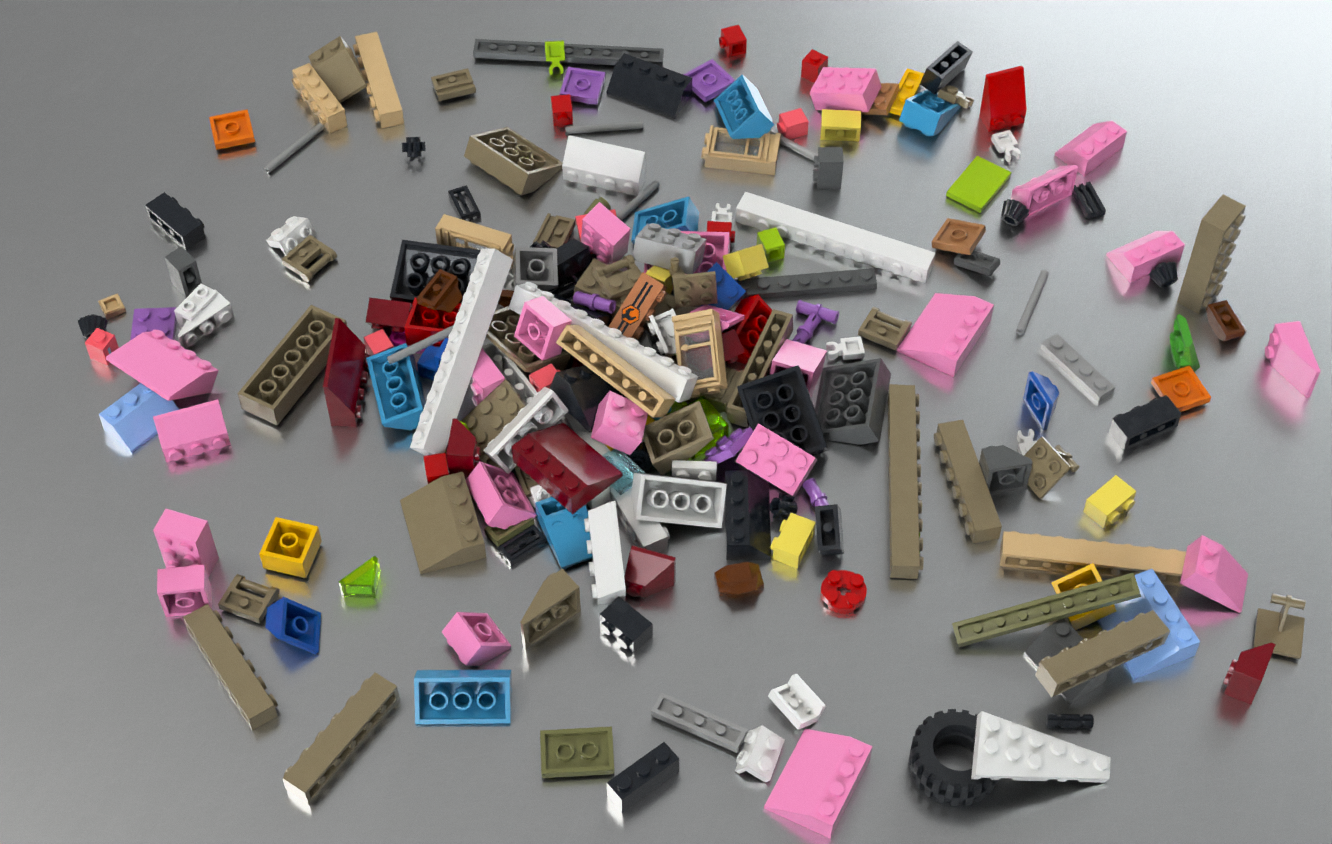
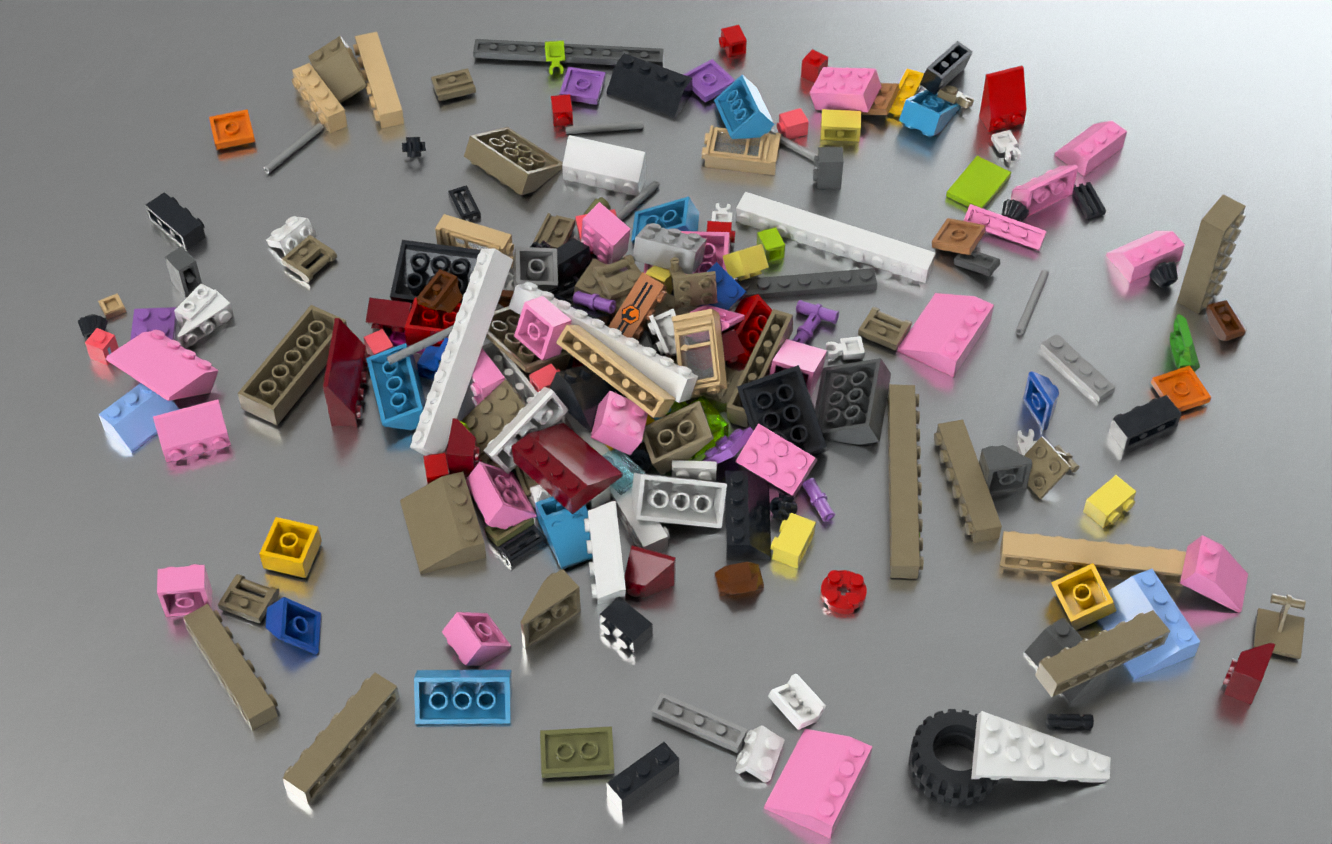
(185, 541): bright pink brick -> none
(362, 581): clear neon green slope -> none
(829, 529): black brick -> none
(1006, 227): none -> bright pink plate
(1046, 609): olive plate -> none
(1293, 356): bright pink slope -> none

